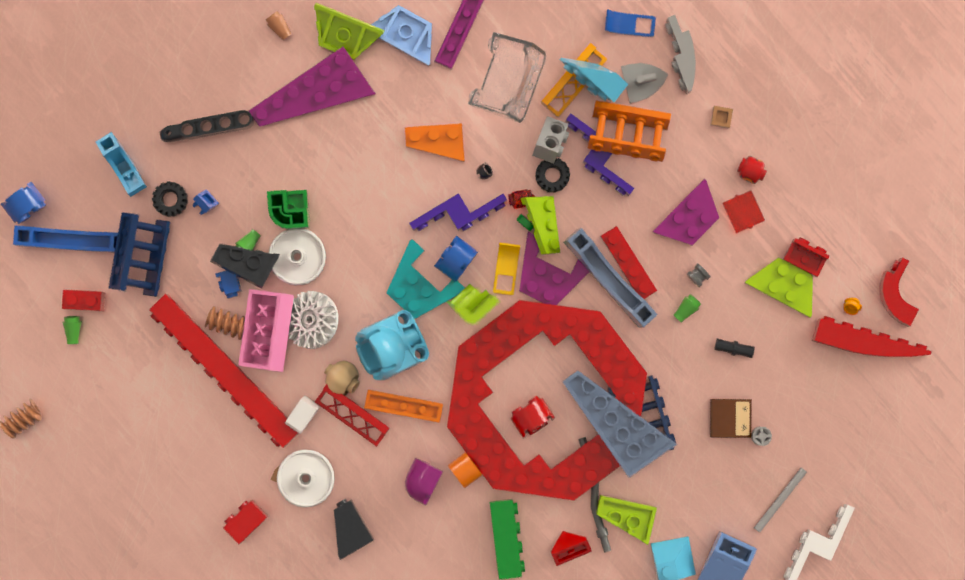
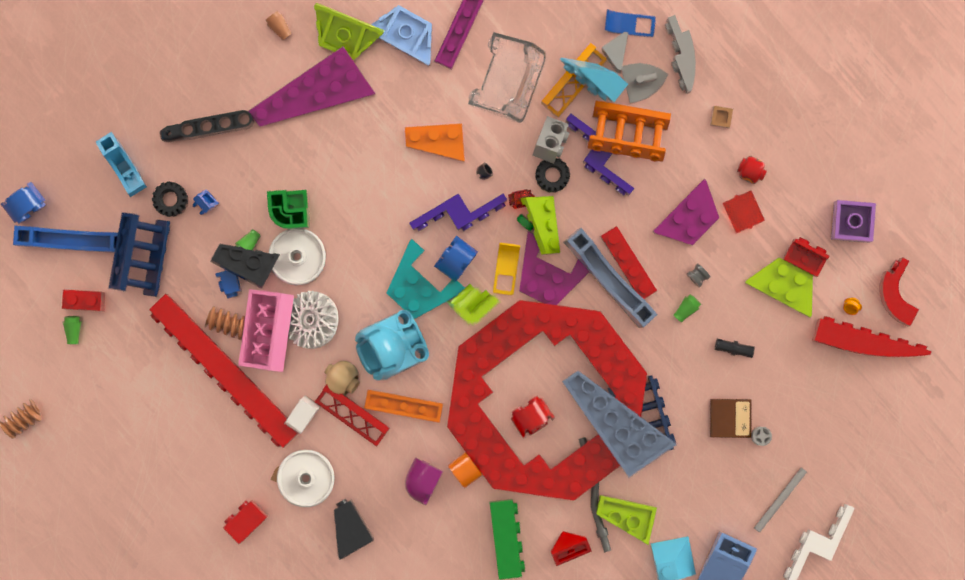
(615, 51): none -> light grey slope
(853, 221): none -> medium lavender brick

